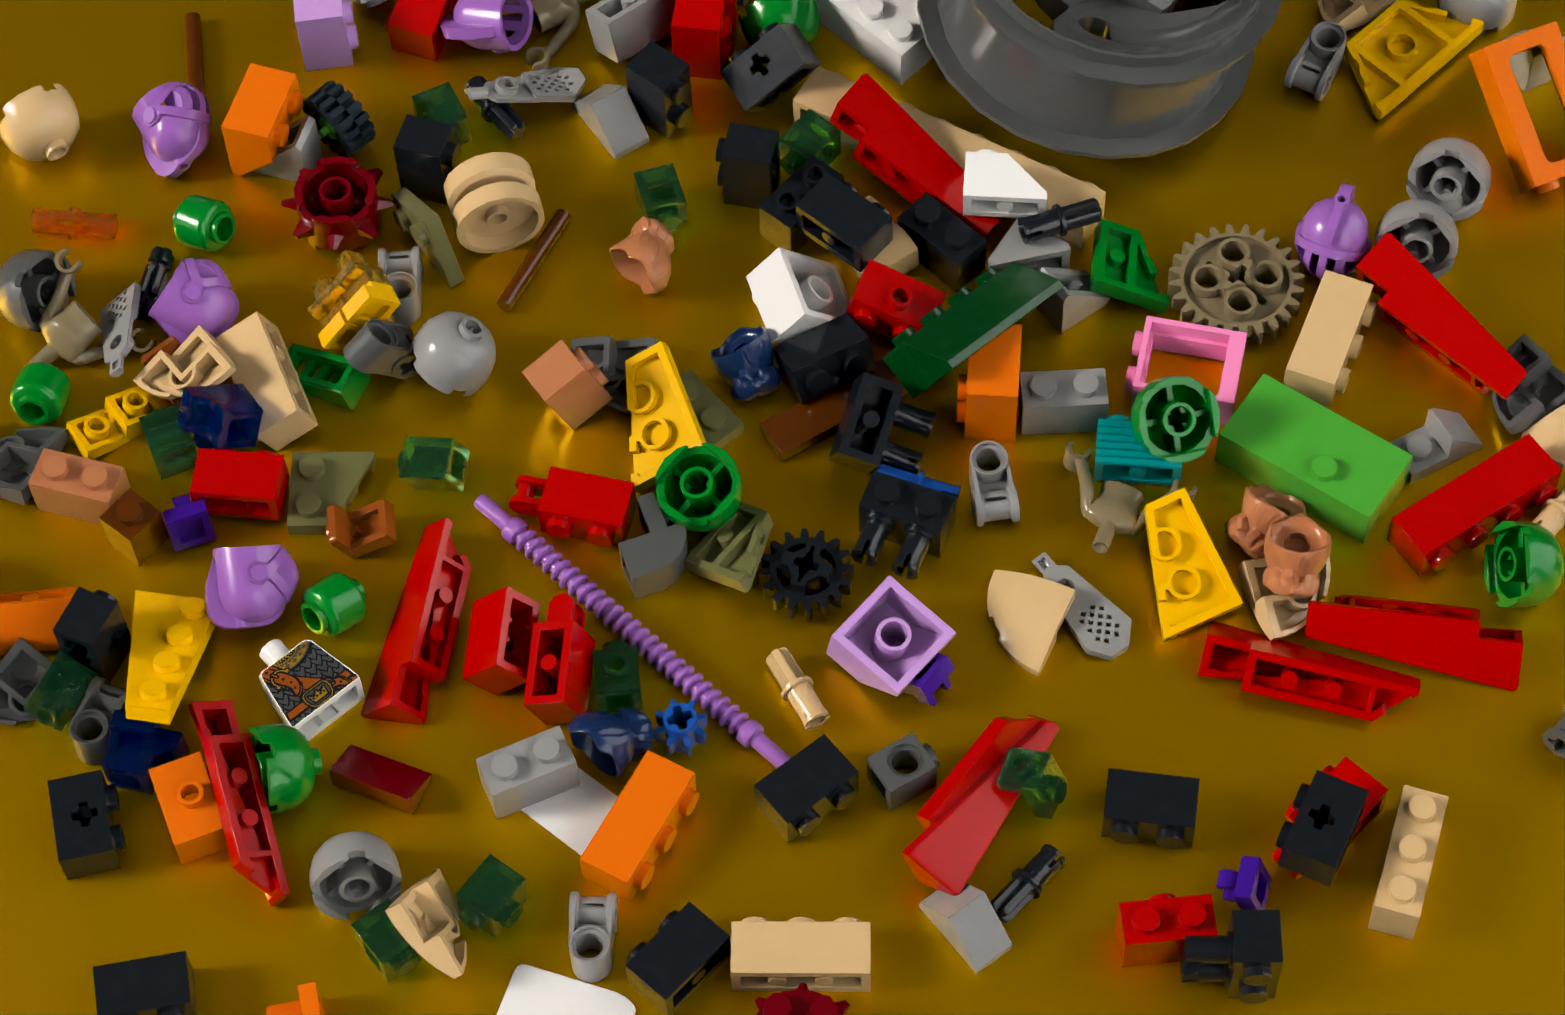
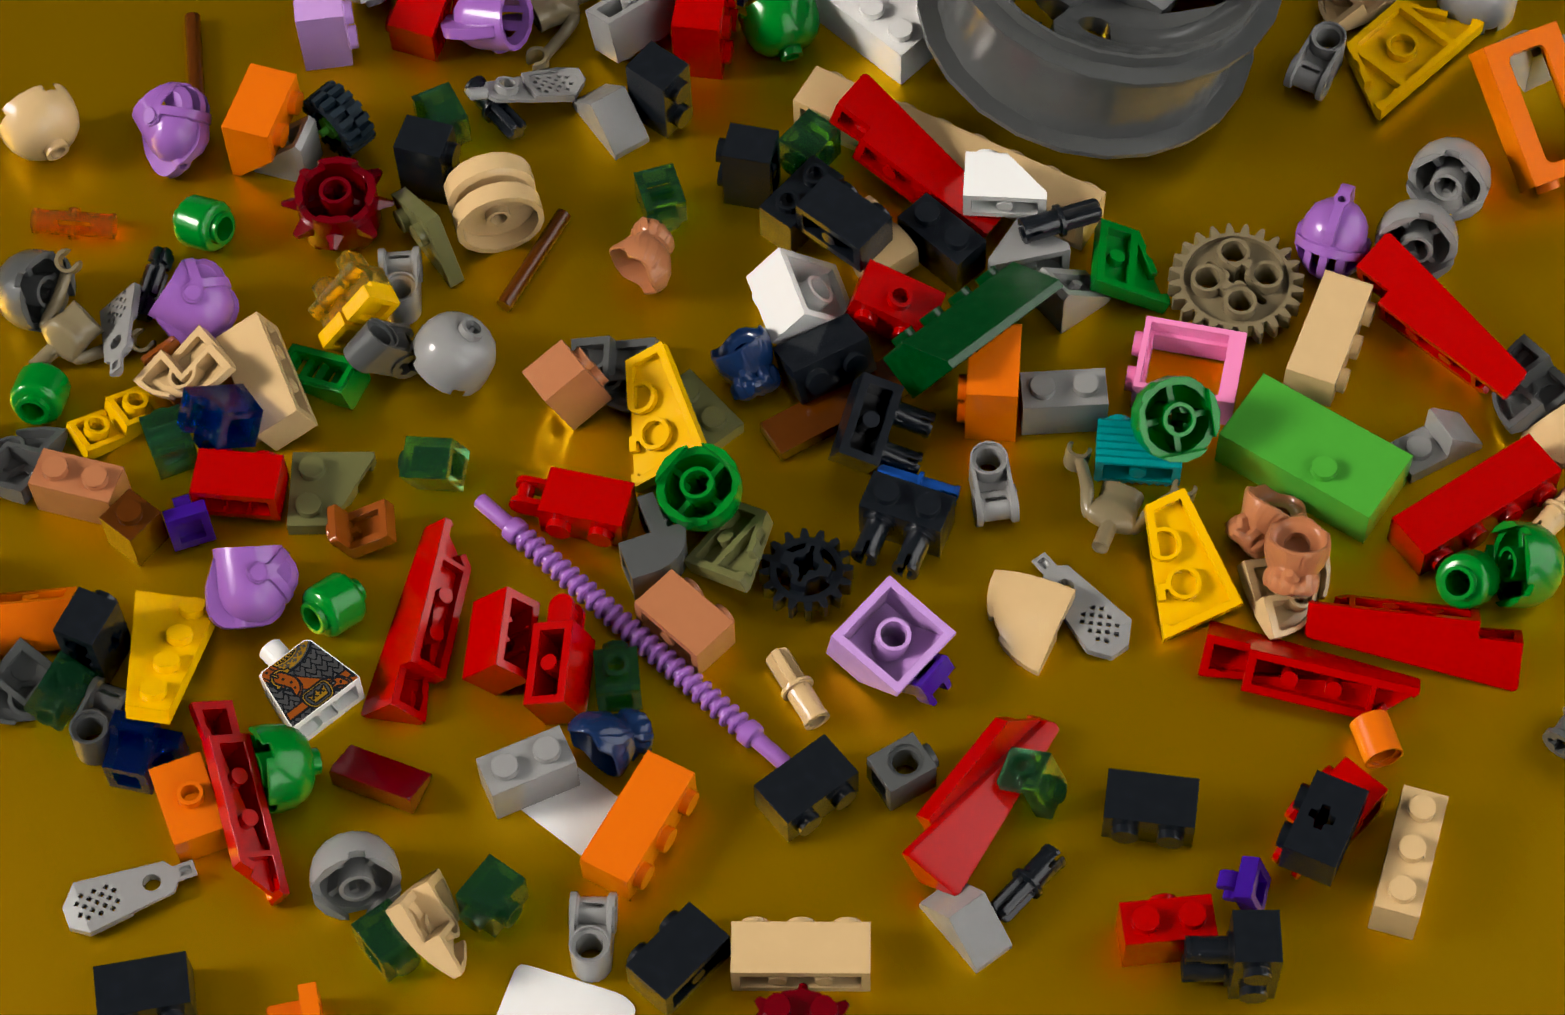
(80, 847): black brick -> none
(129, 891): none -> light grey piece
(680, 739): blue gear -> none
(686, 620): none -> nougat brick
(789, 64): black brick -> none
(1376, 739): none -> orange beam
(1468, 579): none -> green head

